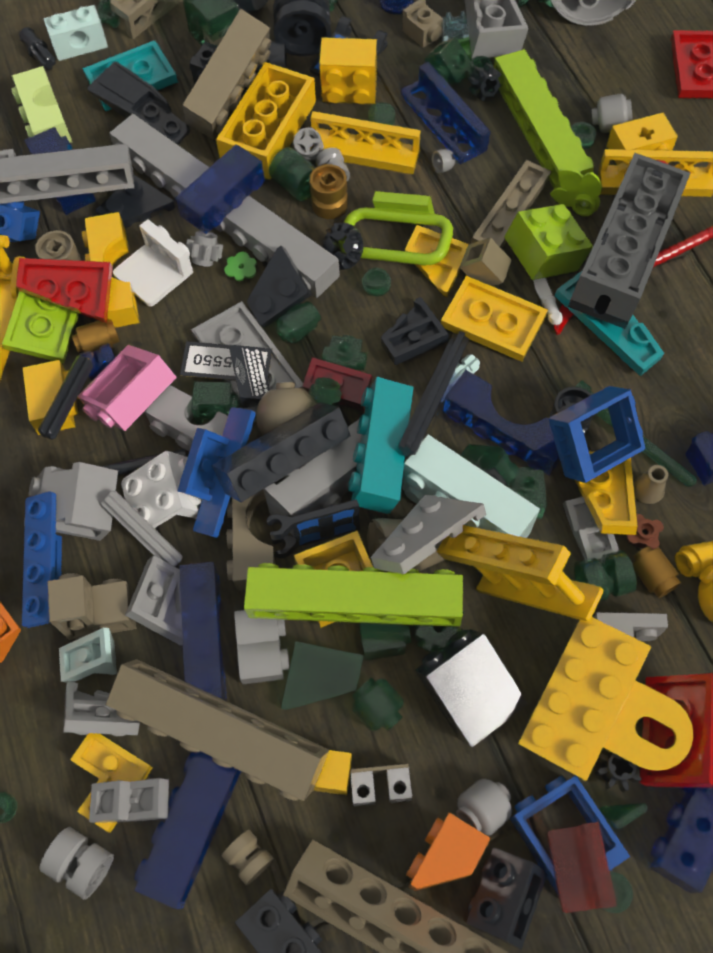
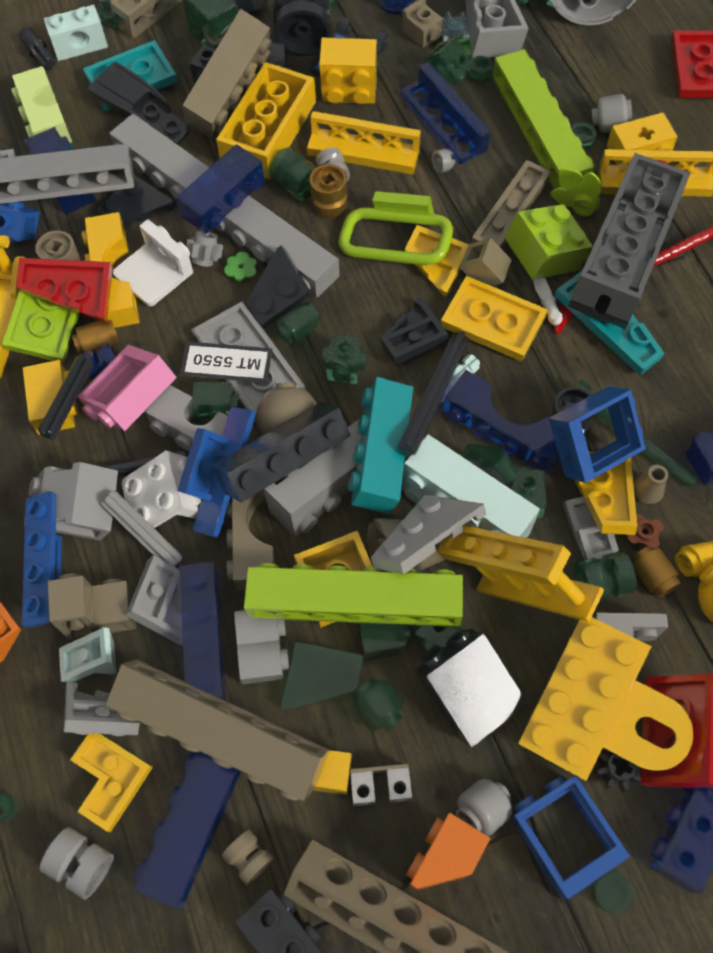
(129, 801): light grey slope -> none
(249, 374): slope -> none
(306, 138): light grey wheel -> none
(314, 526): black flag -> none
(325, 390): clear green plate -> none
(351, 381): dark red panel -> none
(353, 244): black gear -> none
(376, 282): clear green plate -> none
(382, 113): clear green tile -> none
(484, 82): black gear -> none
(506, 897): black brick -> none
(581, 868): clear red panel -> none
(621, 815): clear green slope -> none

